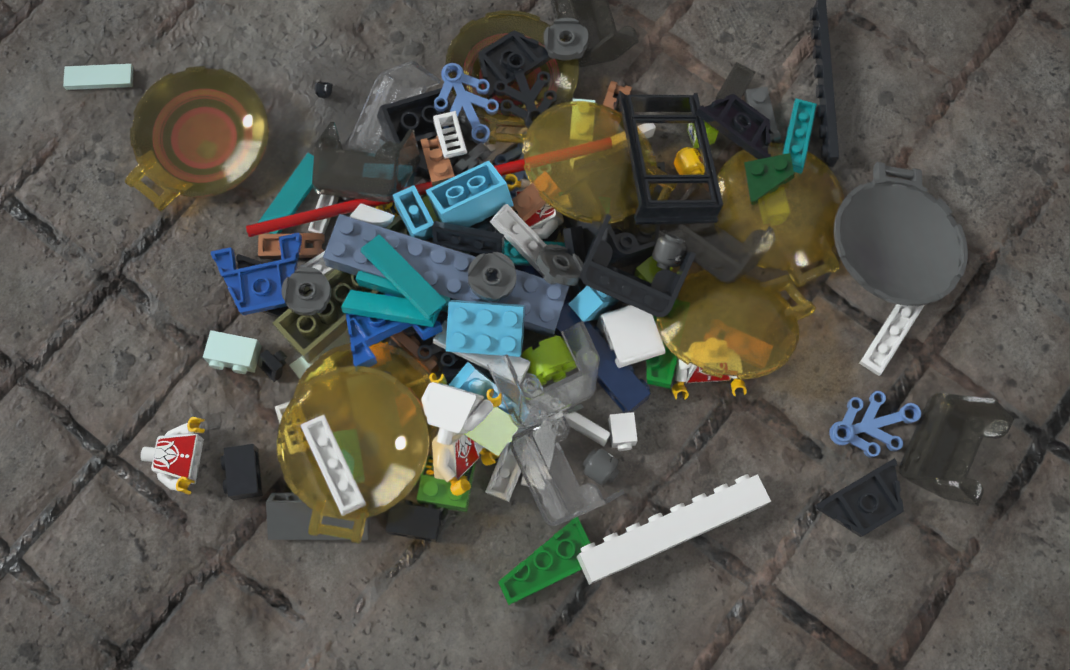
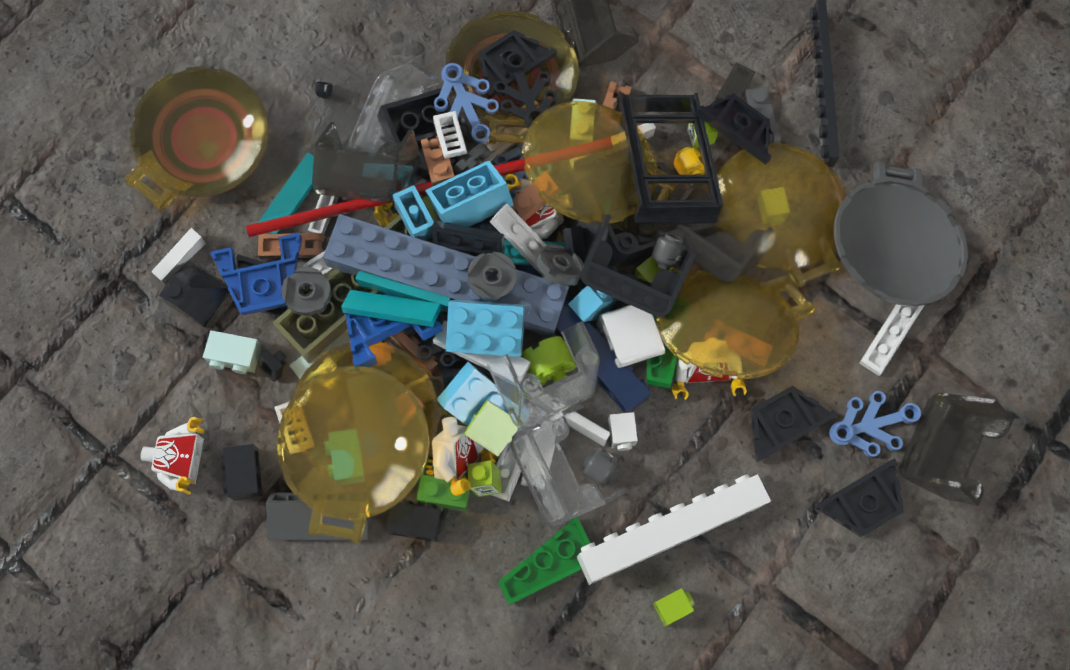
(98, 76): light aqua tile -> none
(179, 255): none -> white piece
(194, 294): none -> black slope
(333, 465): white tile -> none
(372, 215): white brick -> none
(403, 276): teal tile -> none
(455, 408): white torso -> none
(484, 478): none -> lime brick
(566, 50): dark grey plate -> none
(674, 606): none -> lime brick
(767, 175): dark green wing -> none
(785, 420): none -> black wing
(799, 133): teal tile -> none

